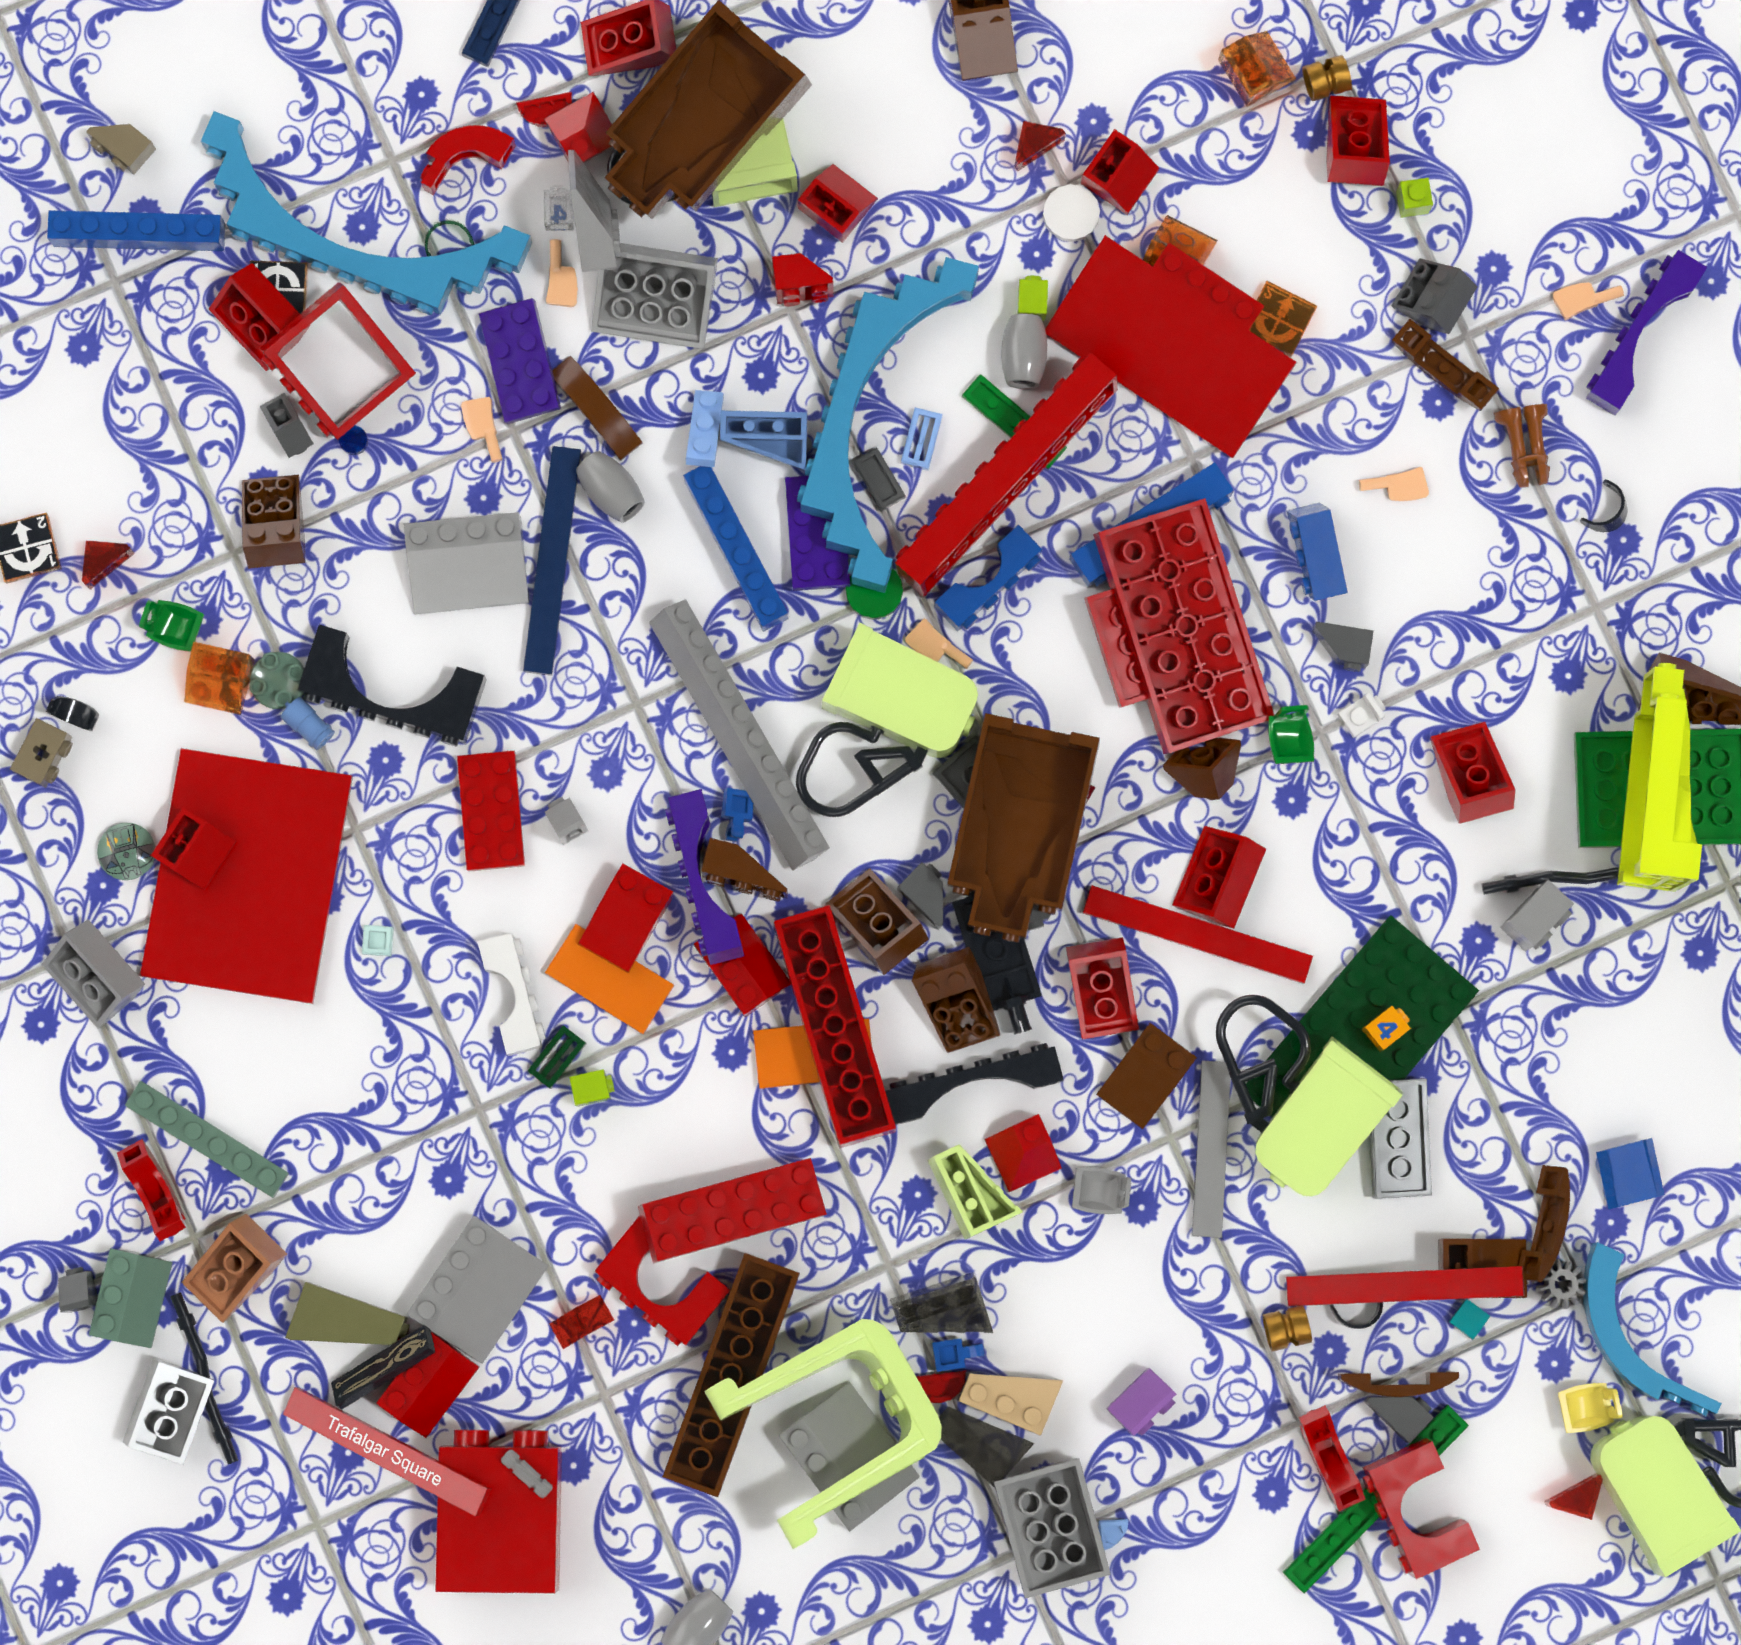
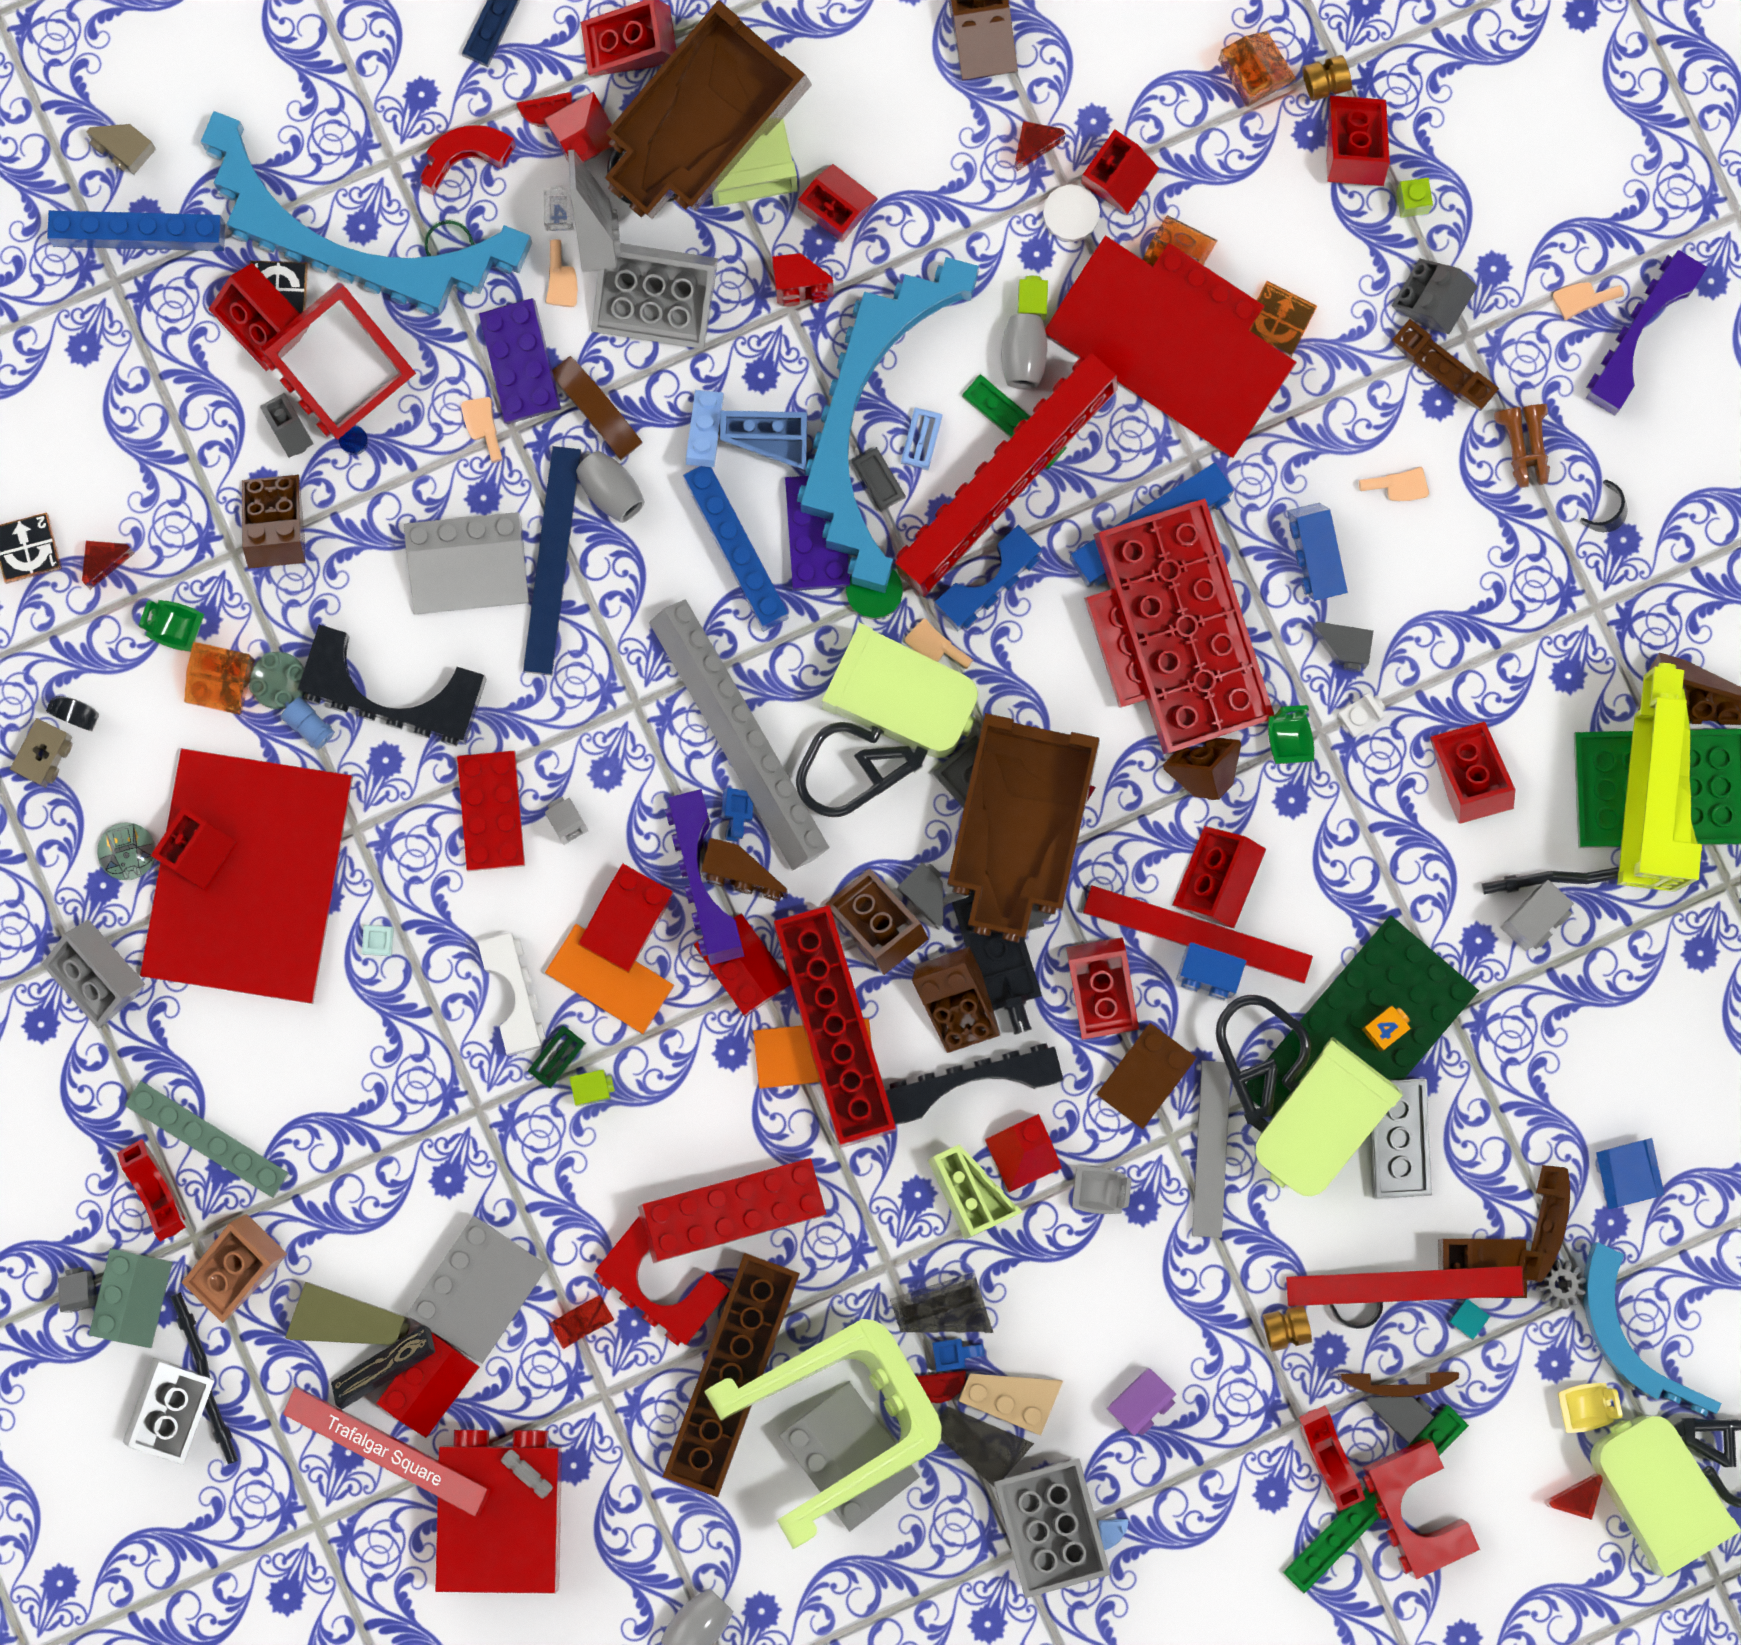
(1210, 971): none -> blue brick

